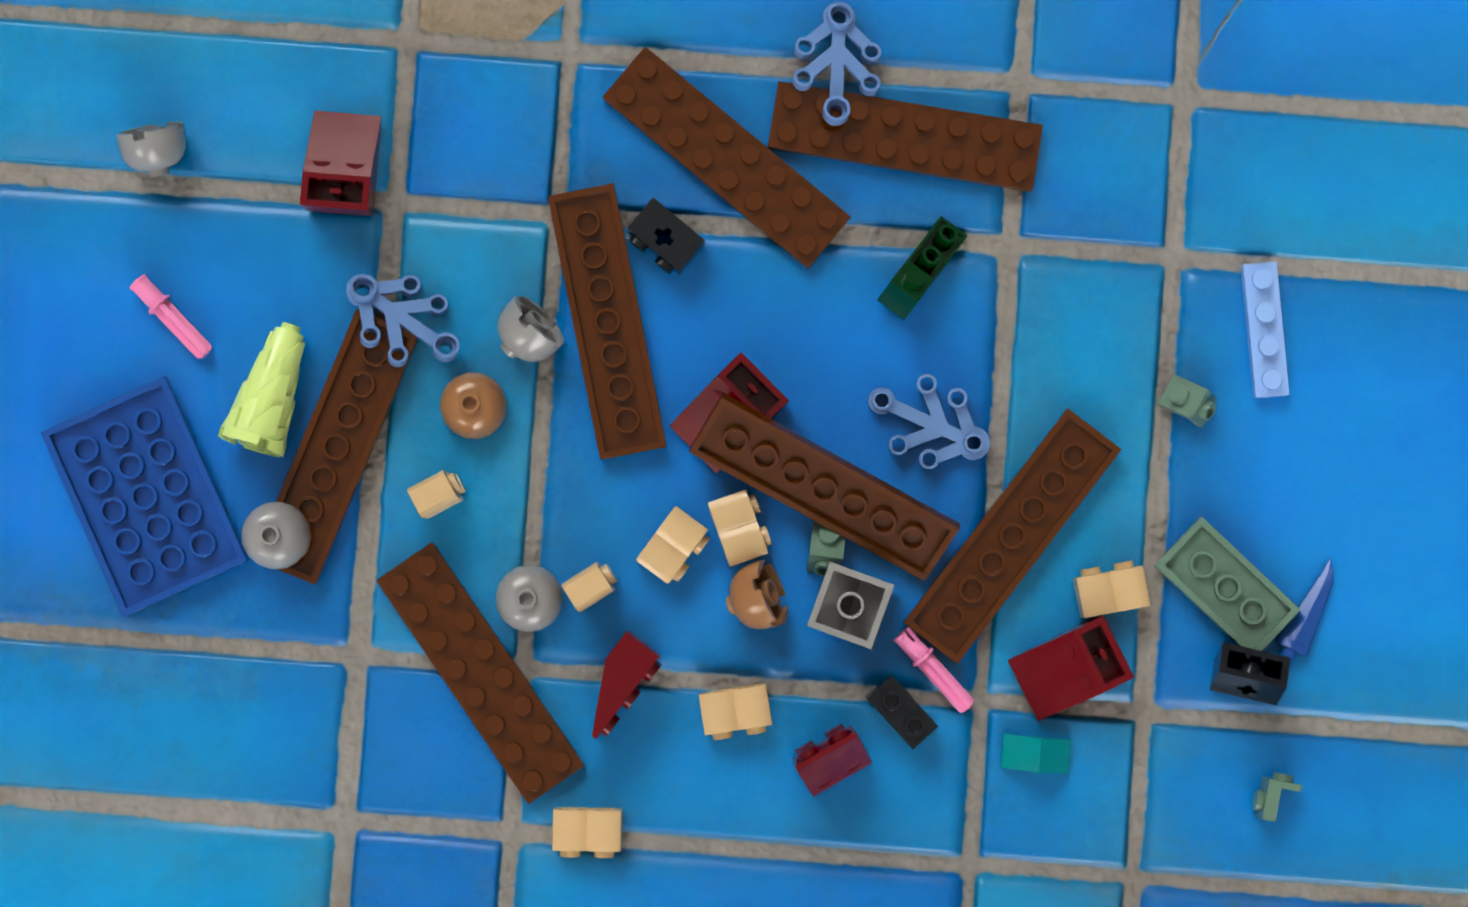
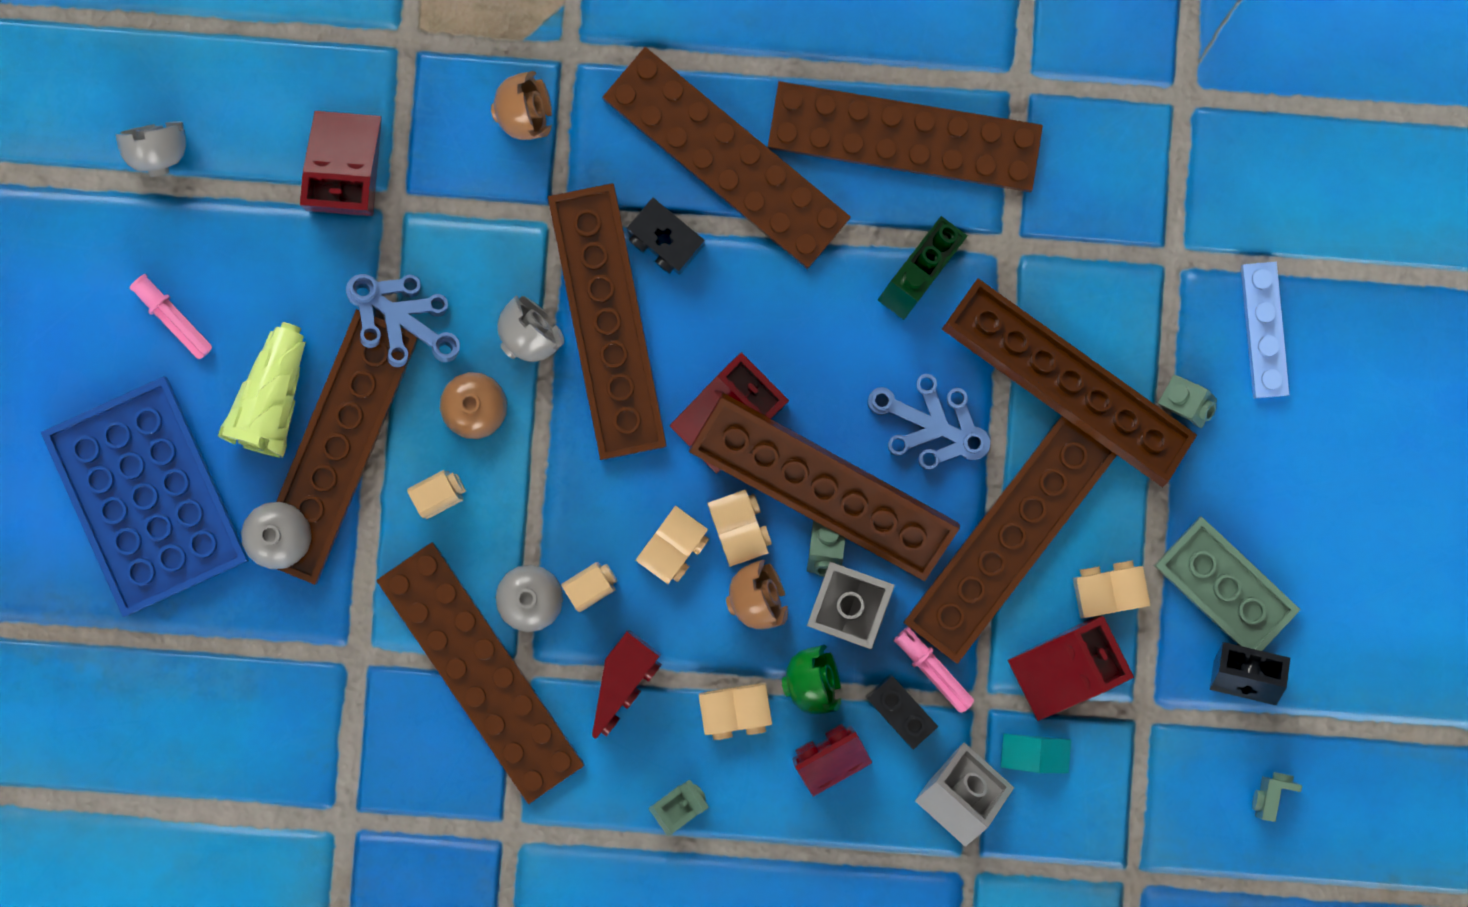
(522, 107): none -> medium nougat cylinder
(587, 830): tan brick -> none
(679, 807): none -> sand green bracket
(813, 681): none -> green cylinder
(837, 58): medium blue plant -> none
(965, 794): none -> light grey slope
(1070, 382): none -> reddish brown plate
(1299, 632): blue bar -> none

